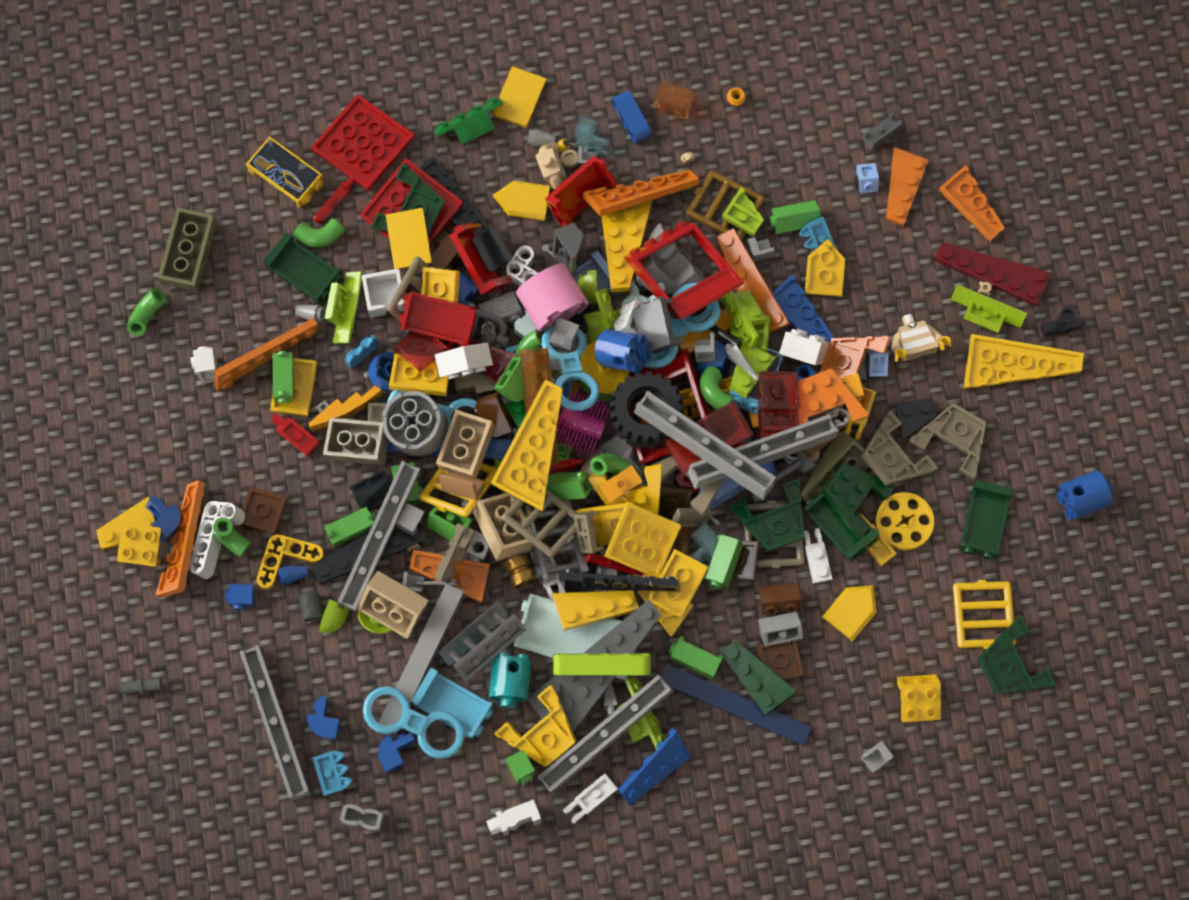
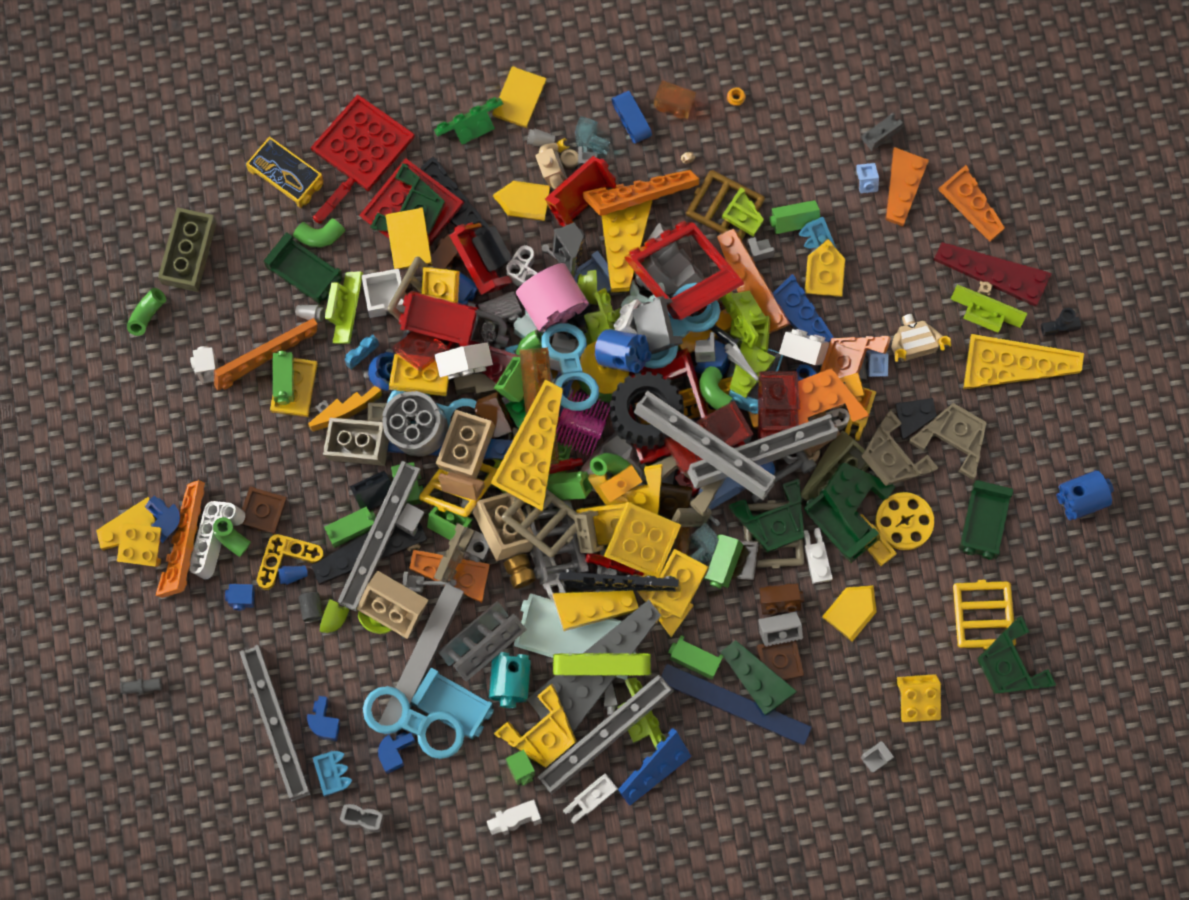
(295, 434): red hinge -> none
(564, 333): light grey panel -> none

